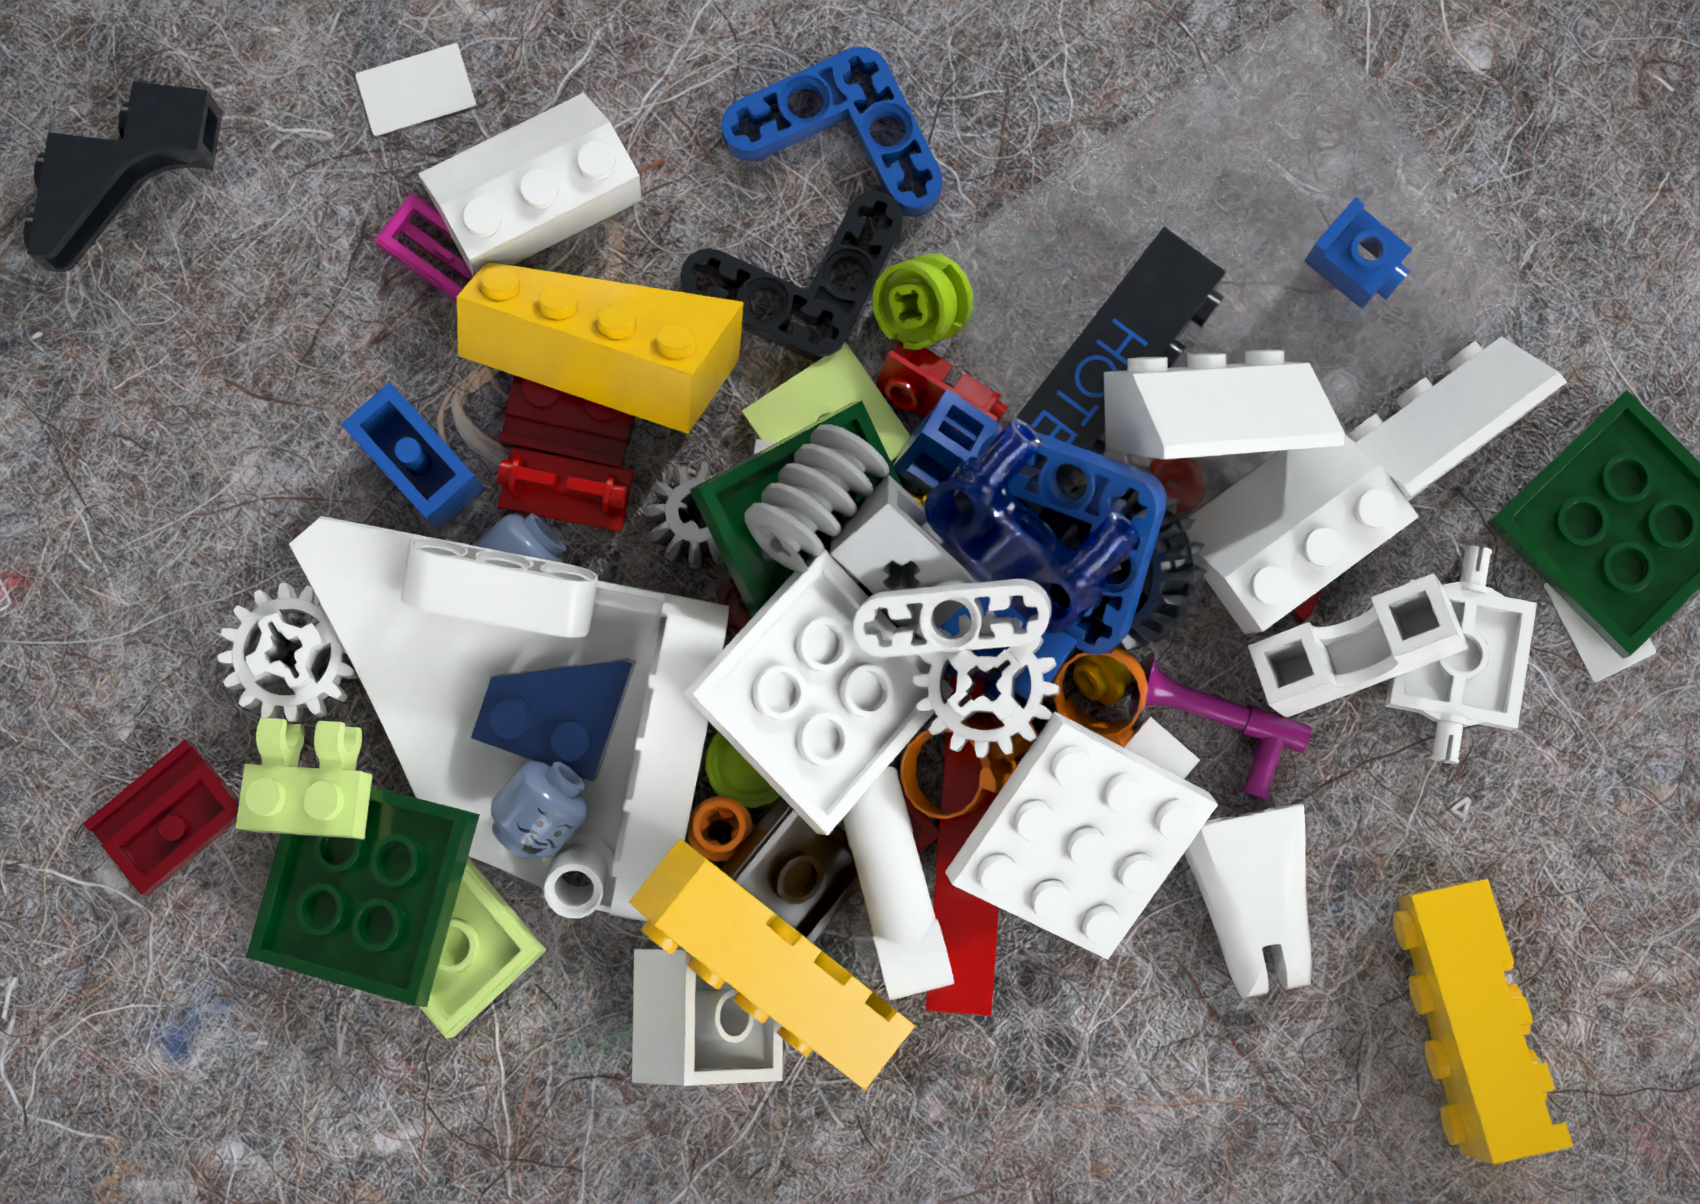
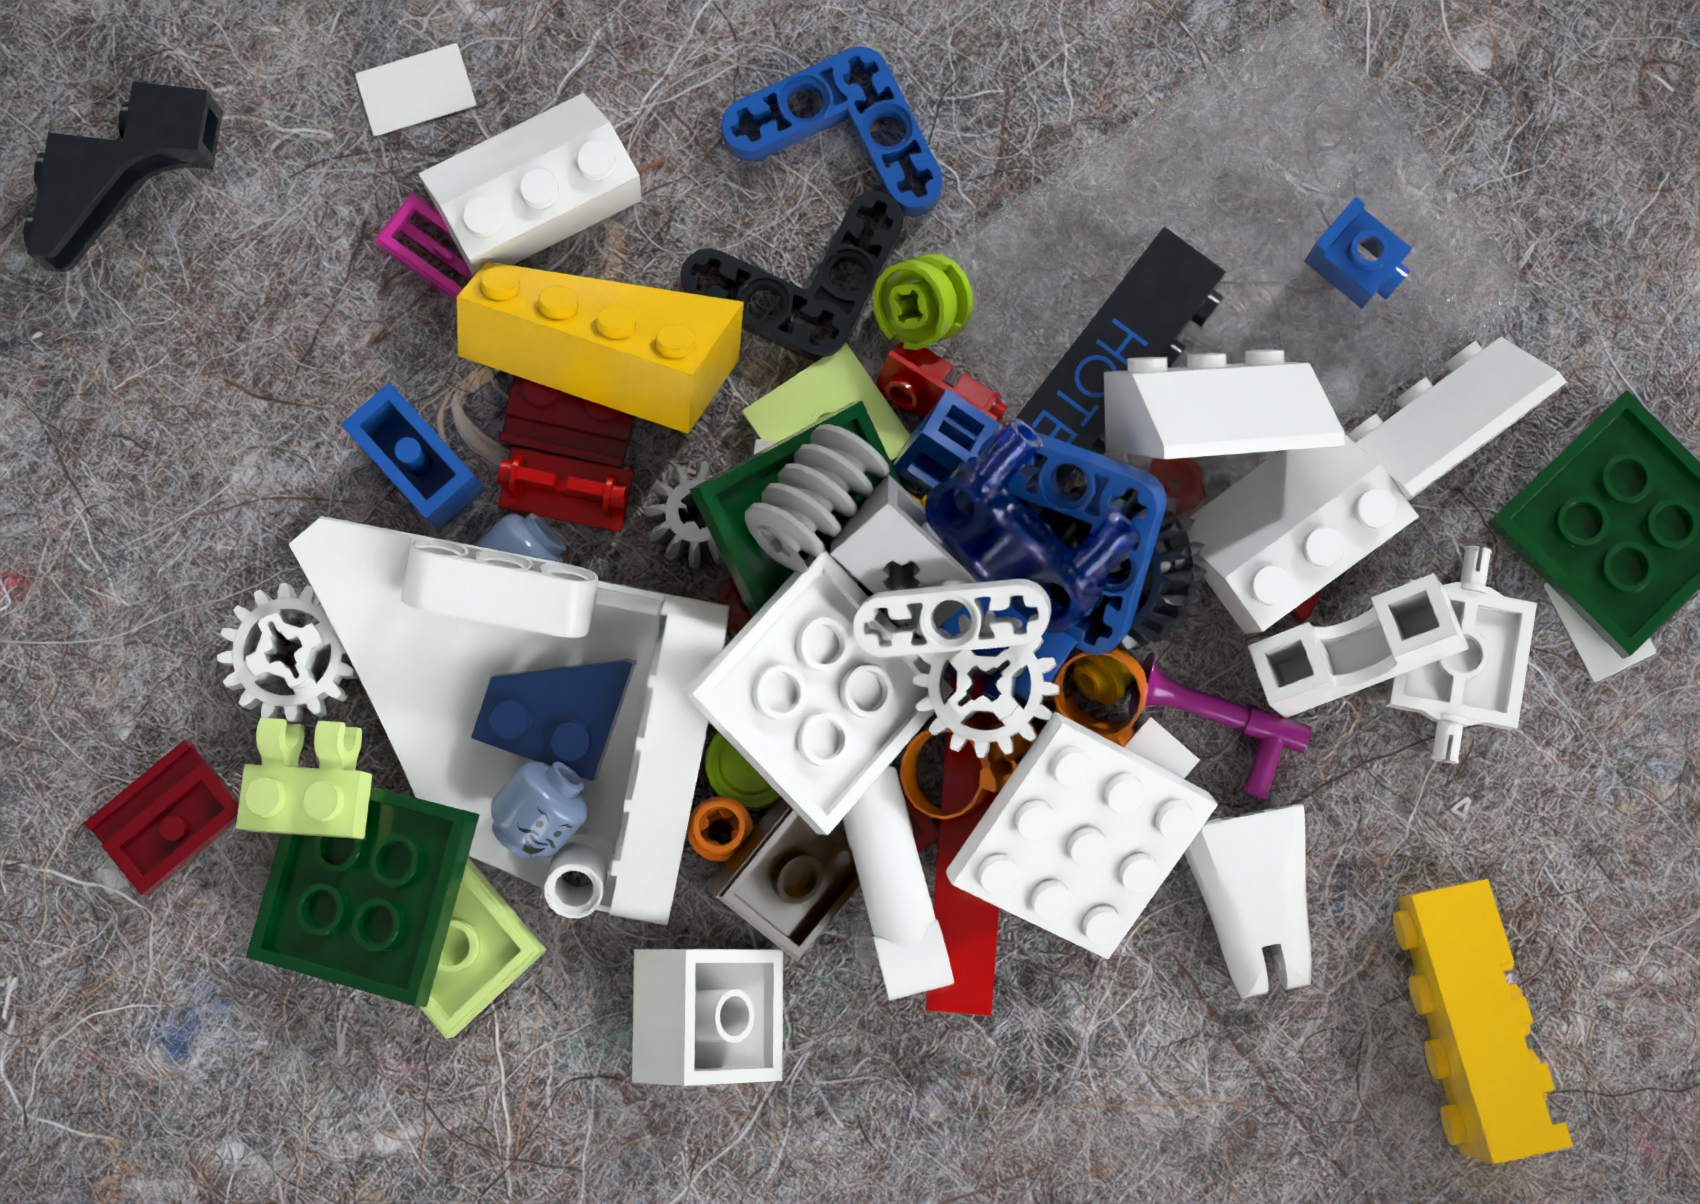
(768, 964): yellow wedge -> none

